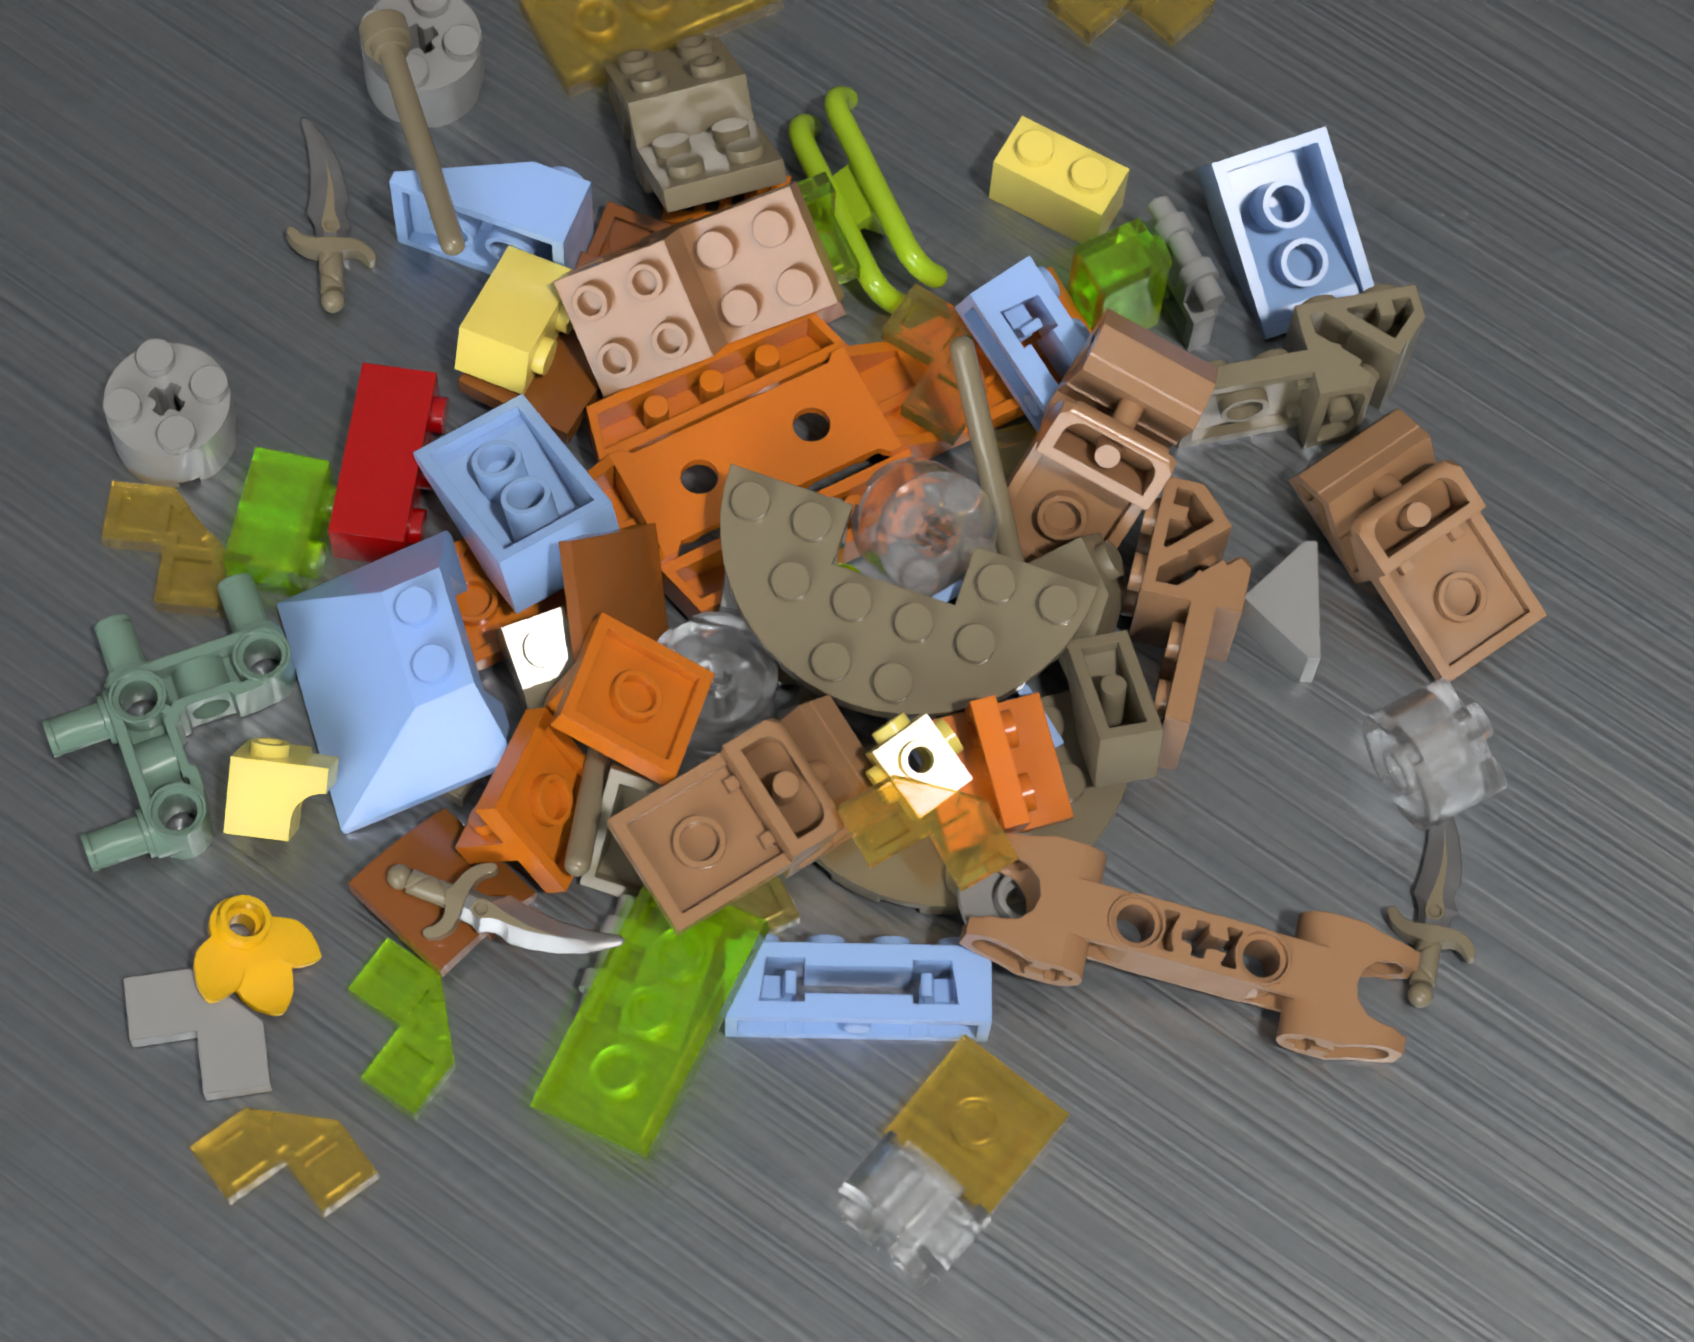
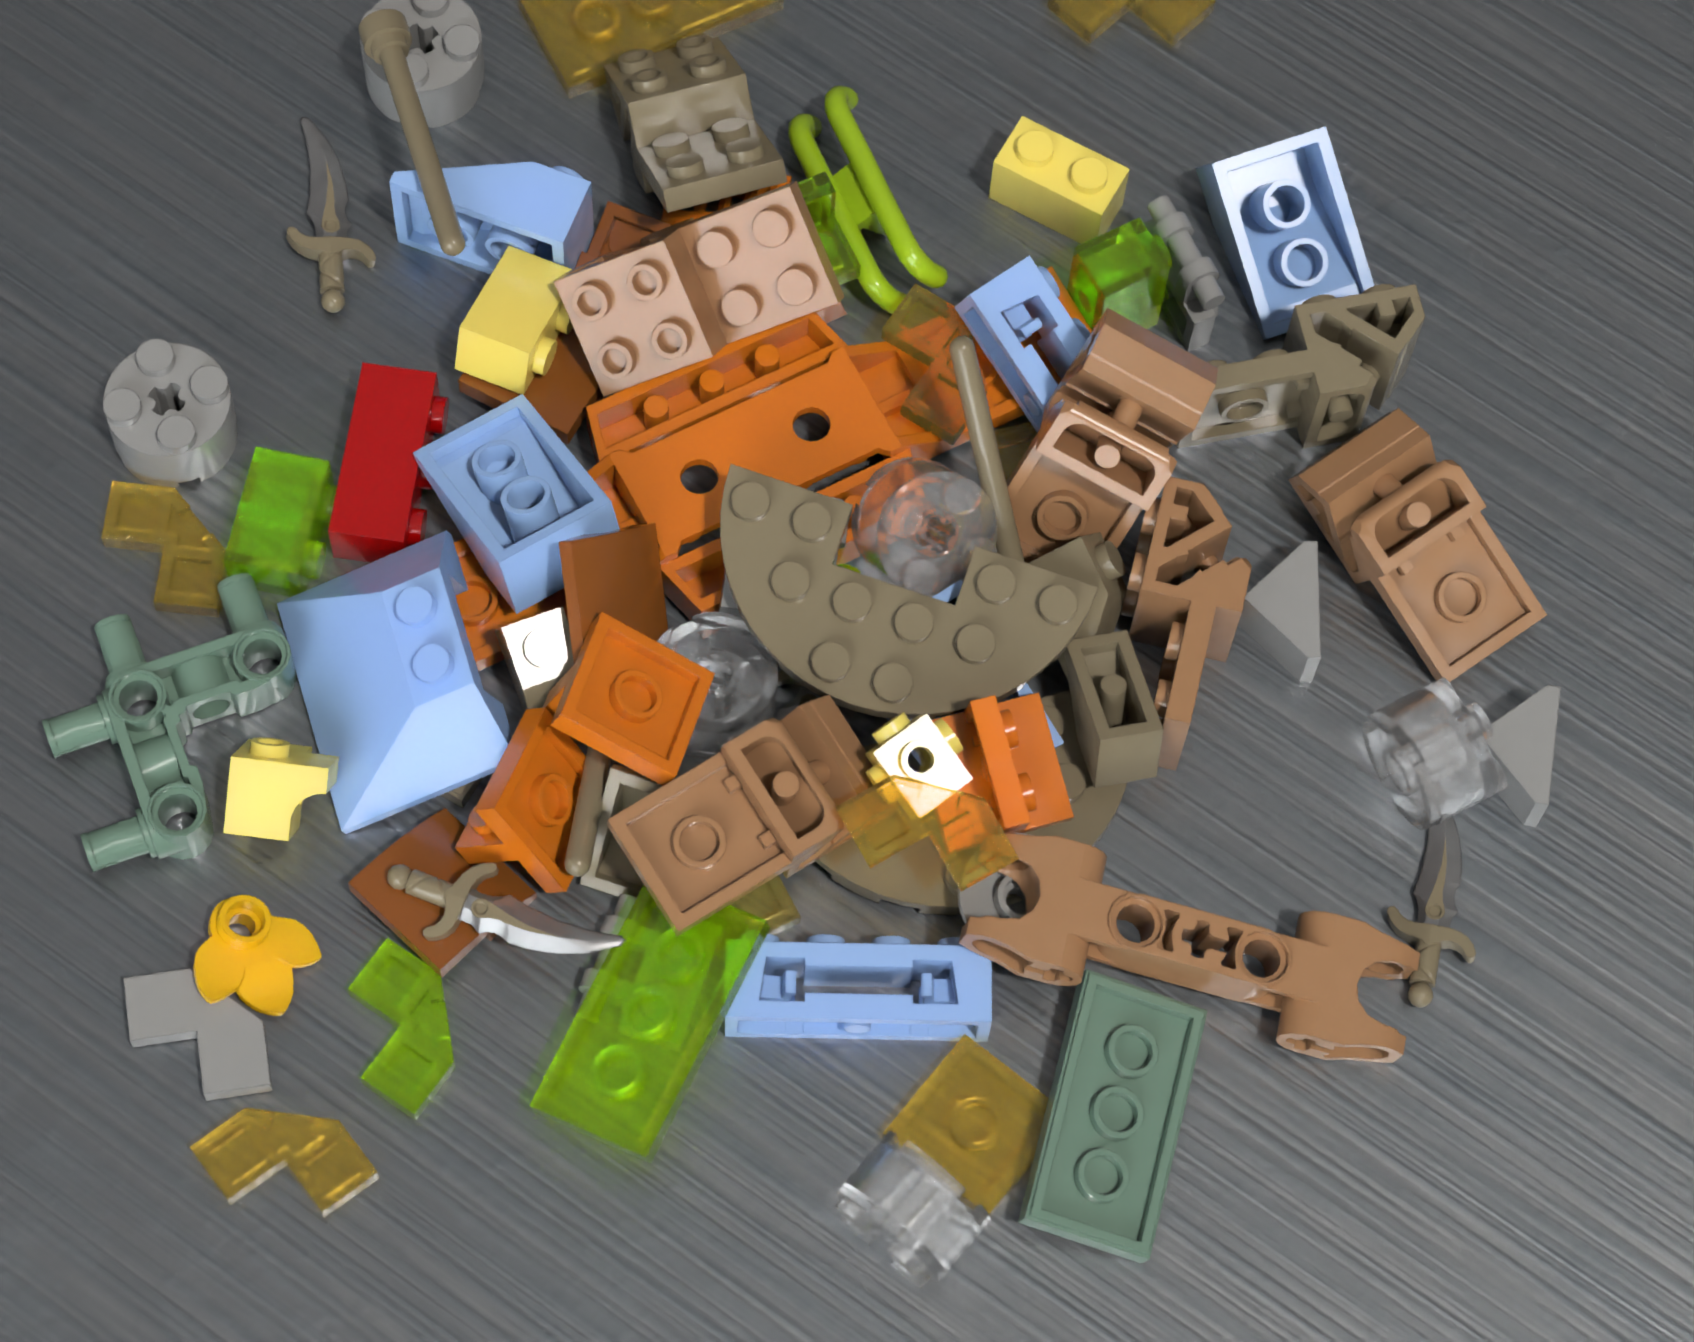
(1113, 1117): none -> sand green tile
(1525, 750): none -> light grey slope

